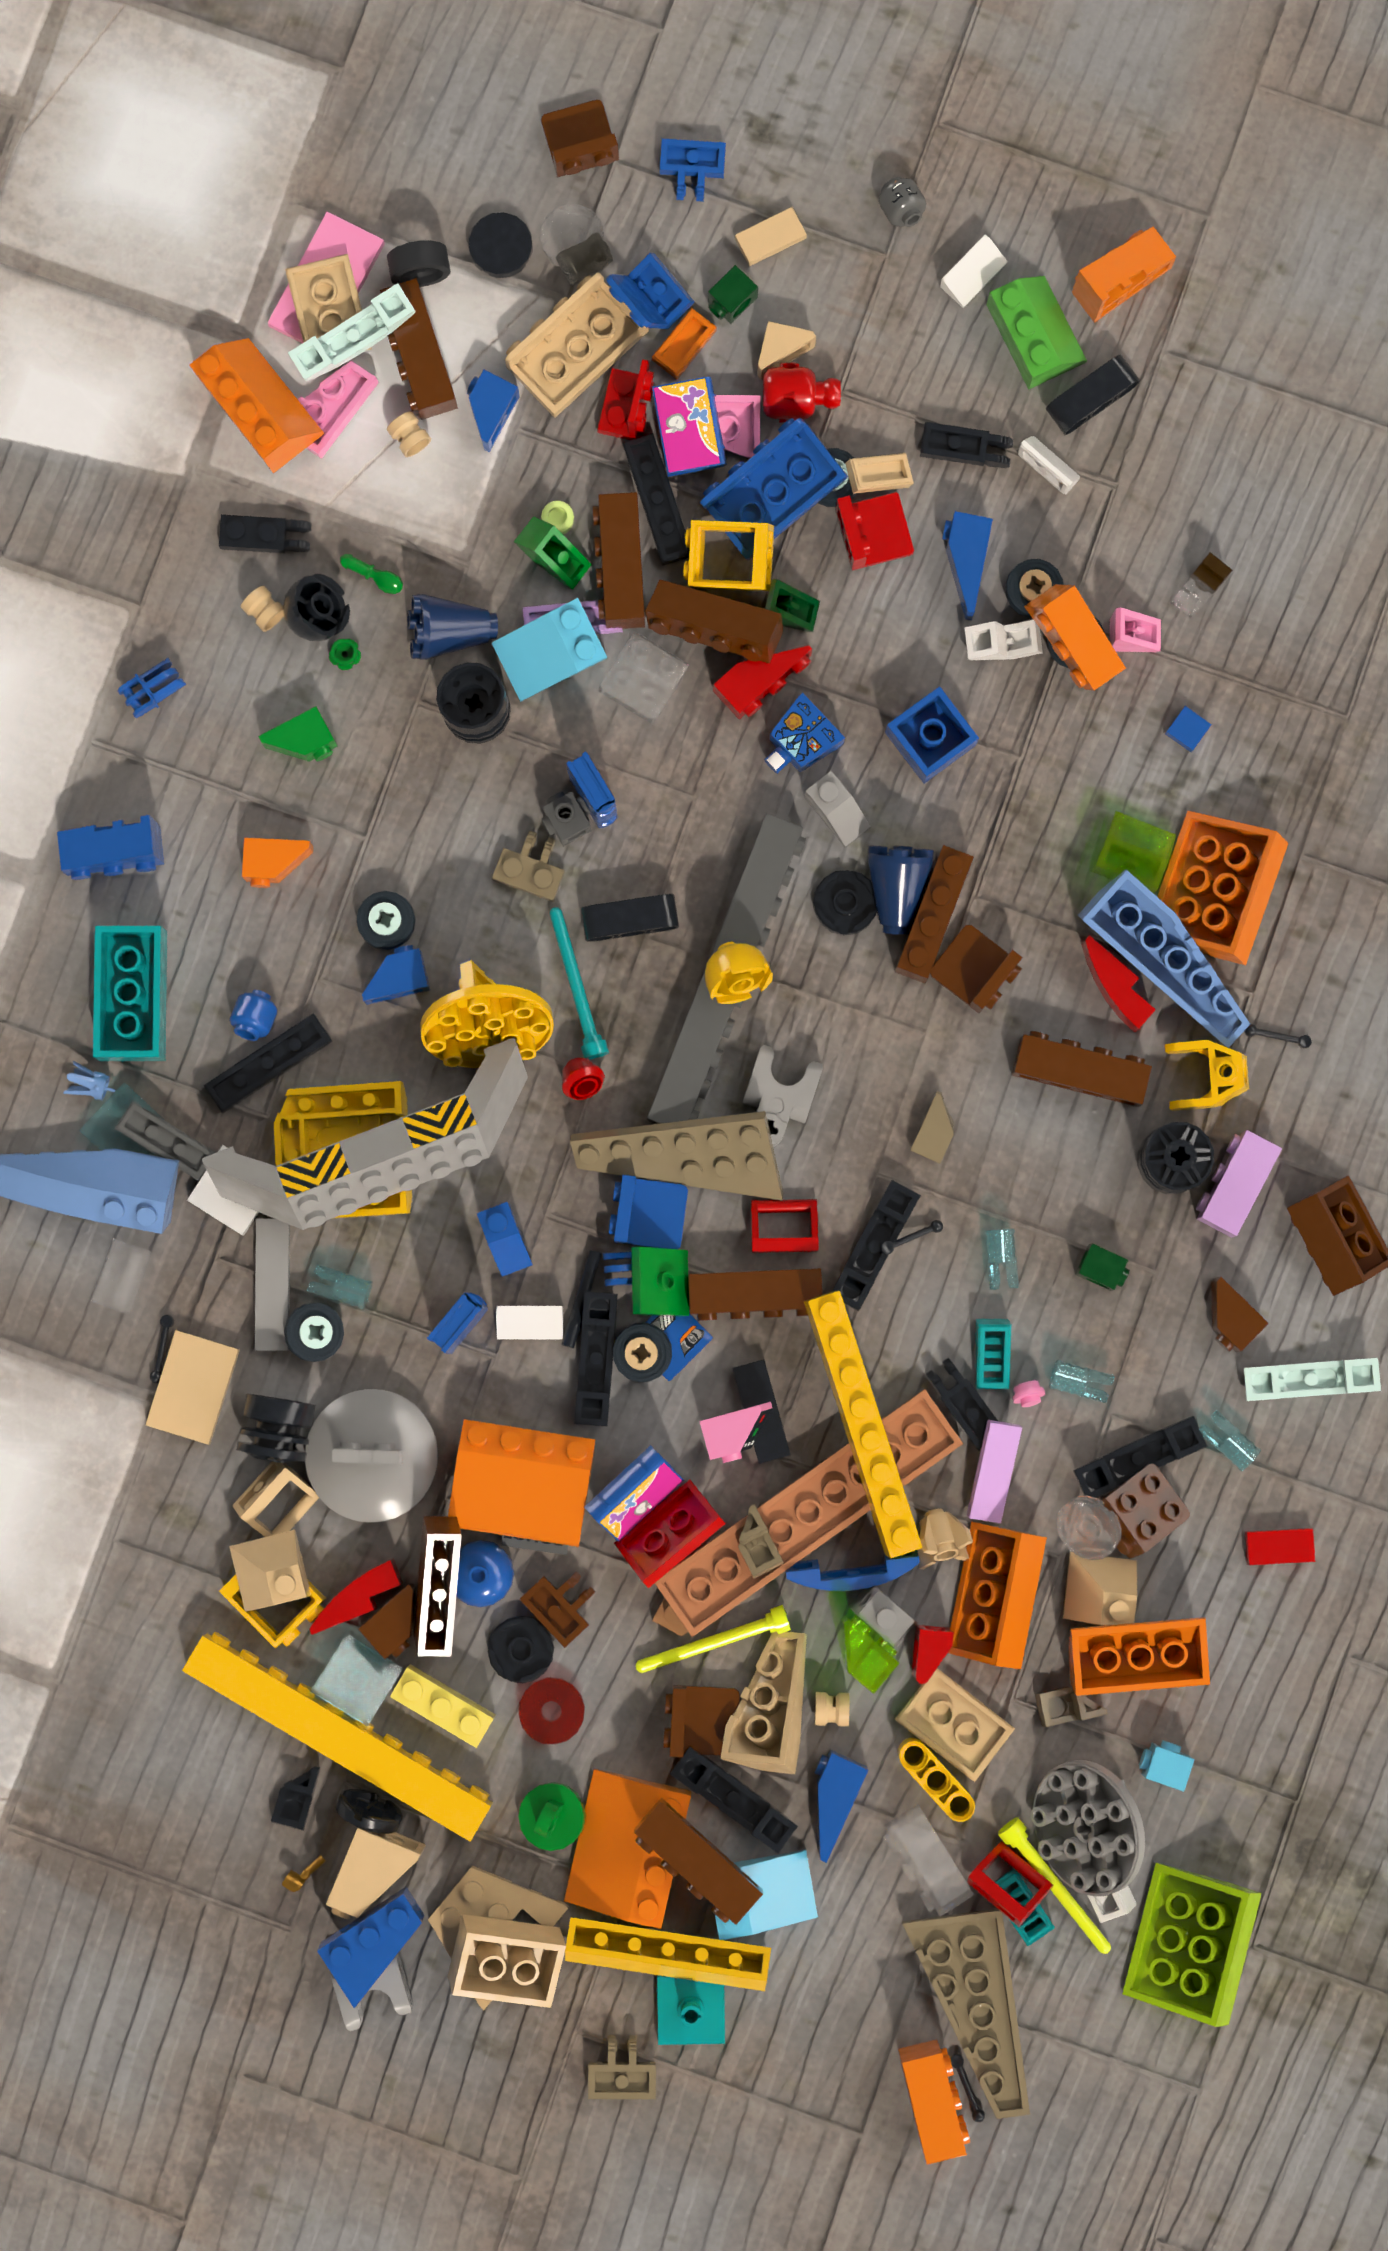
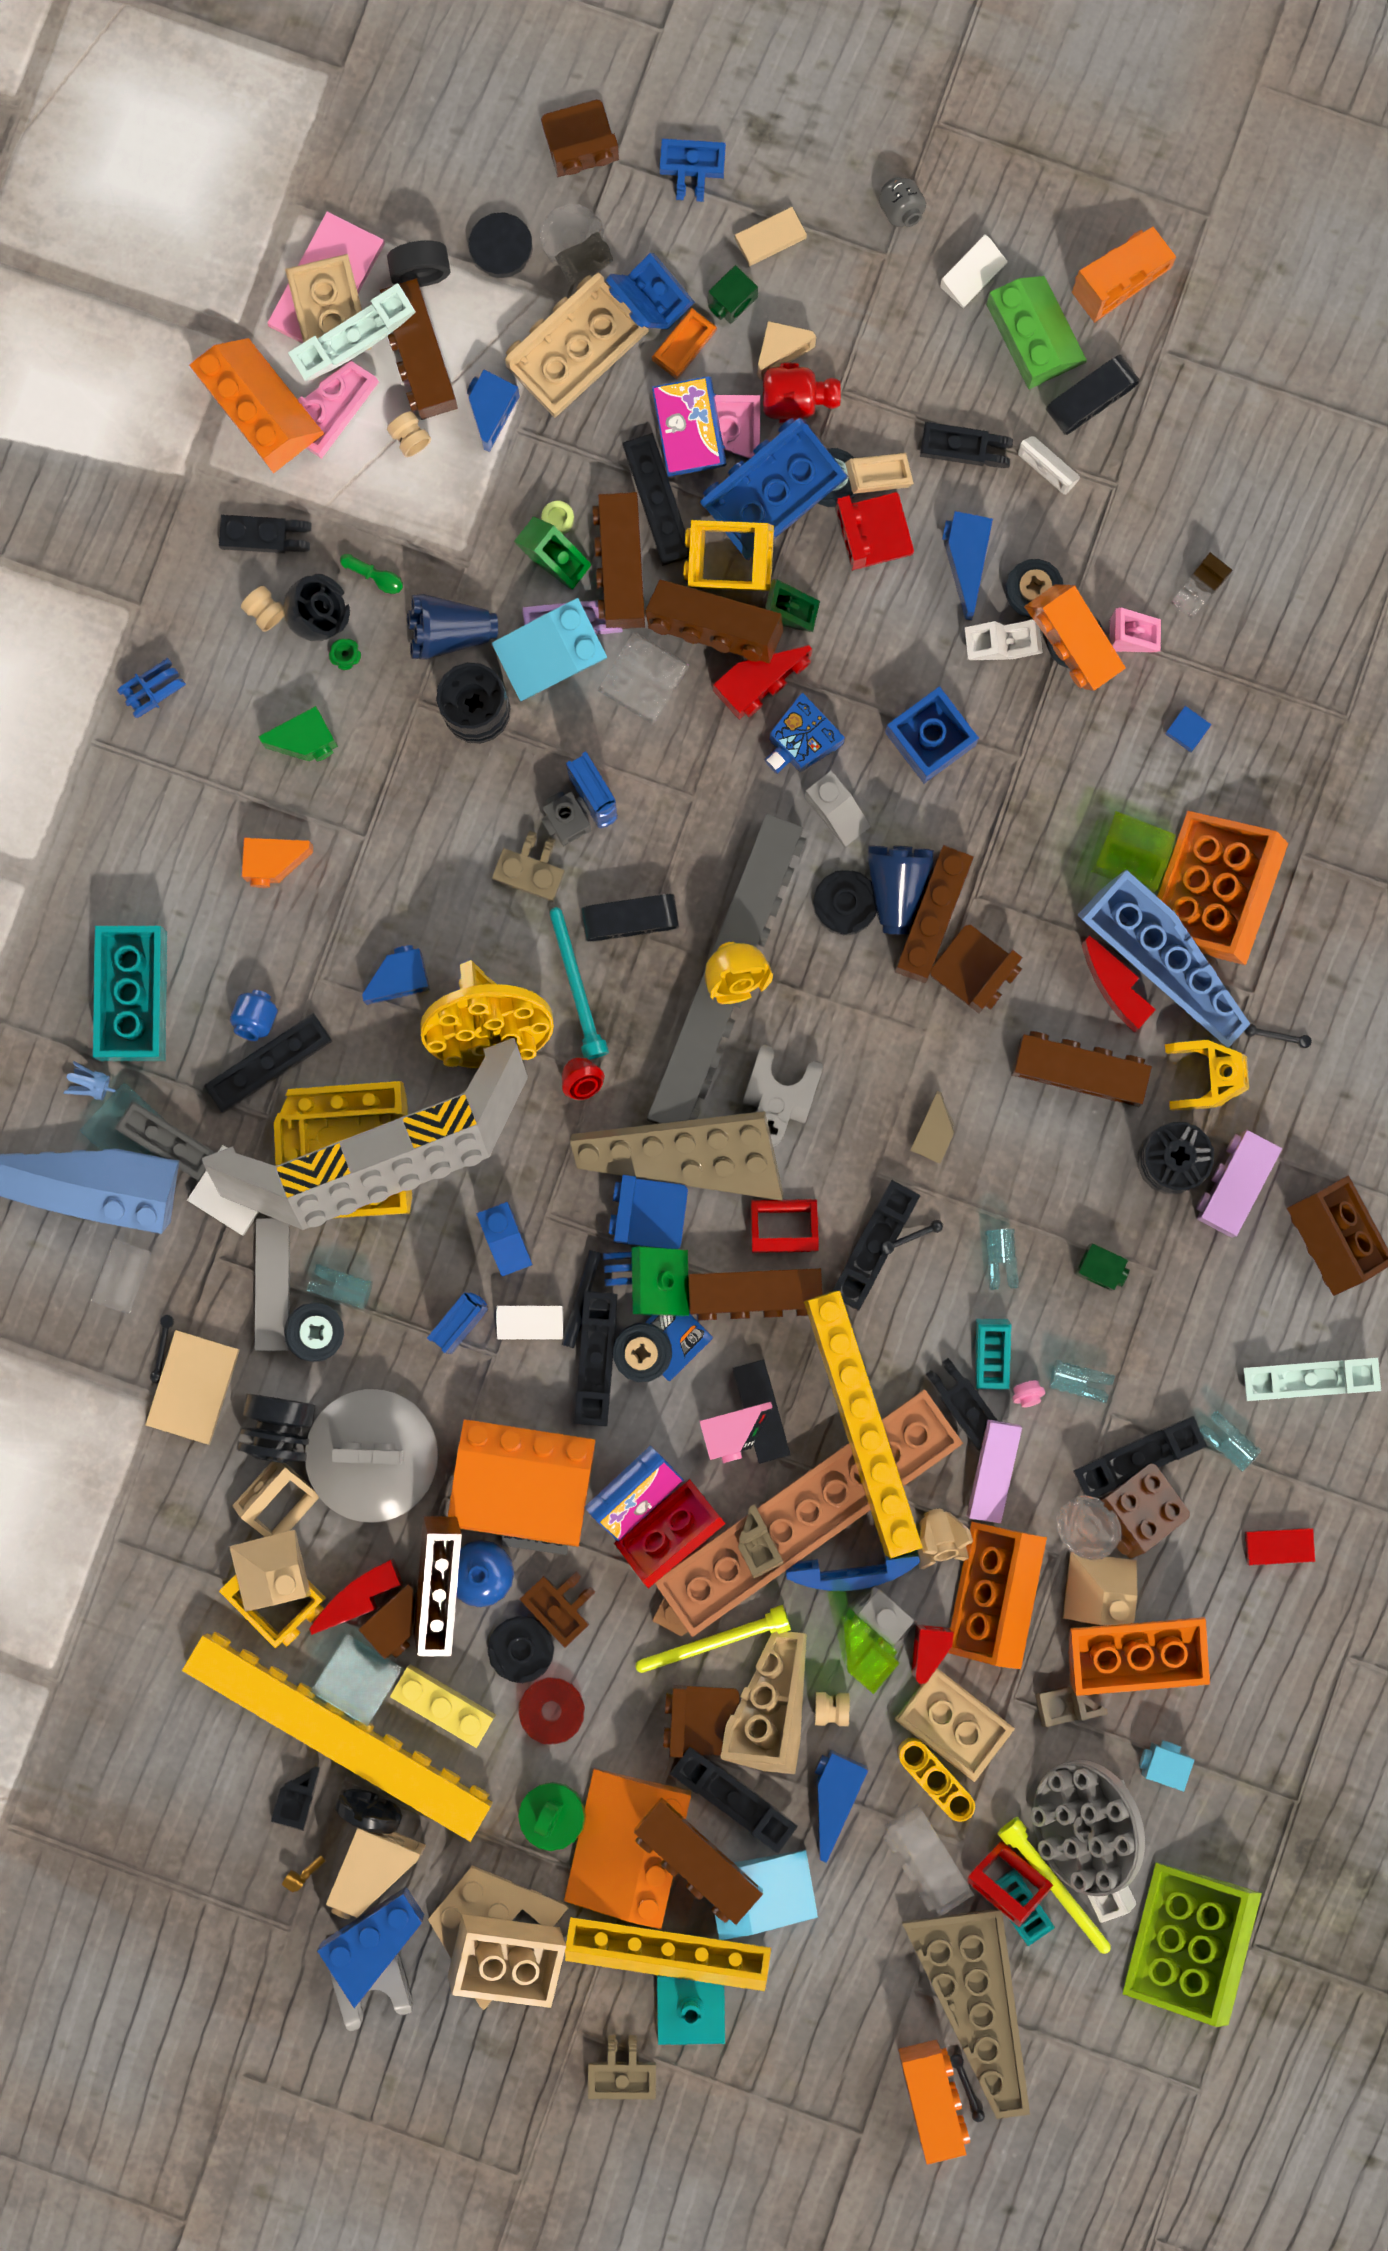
(111, 848): blue wedge -> none
(390, 931): black wheel -> none
(625, 403): red bracket -> none
(1233, 1317): reddish brown slope -> none

